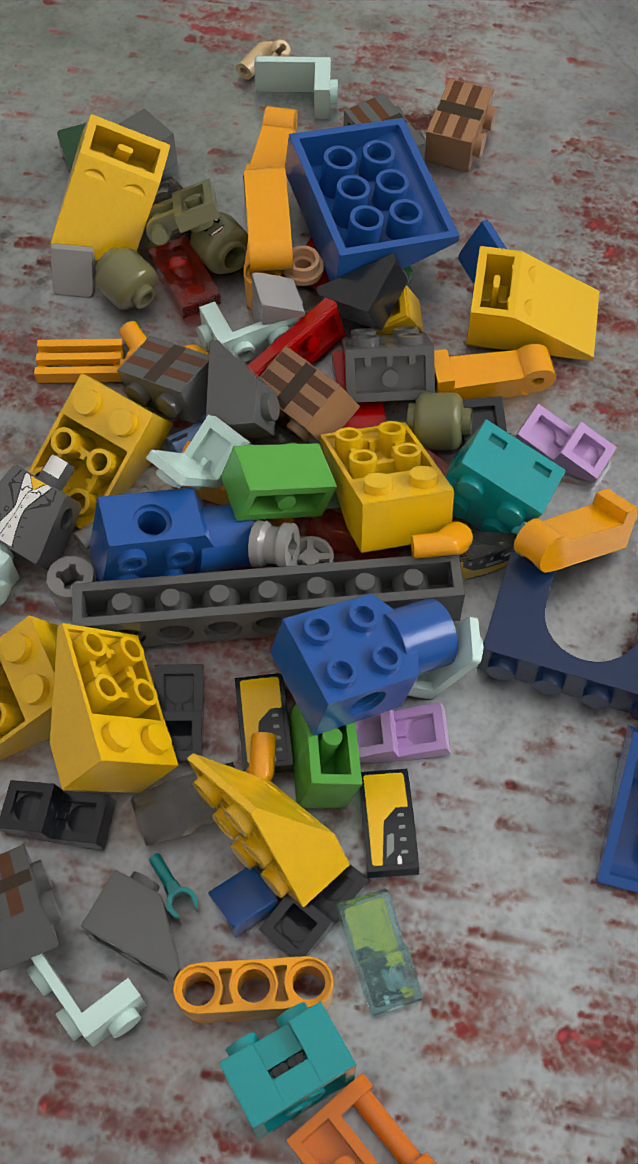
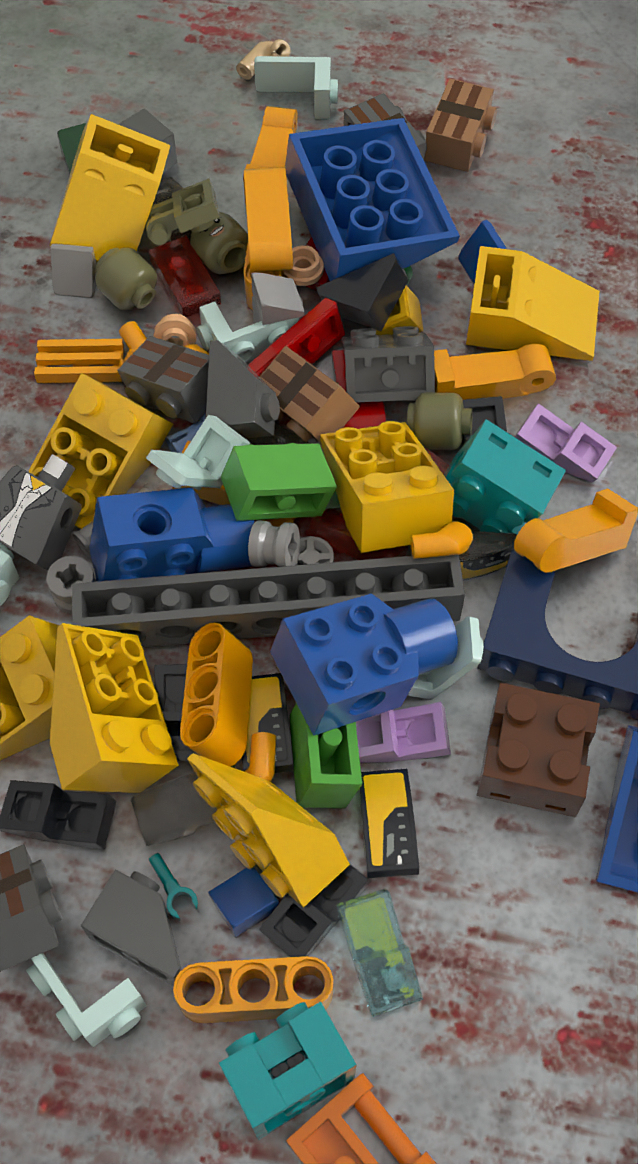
(177, 326): none -> light nougat plate
(217, 695): none -> light orange beam
(538, 750): none -> reddish brown piece

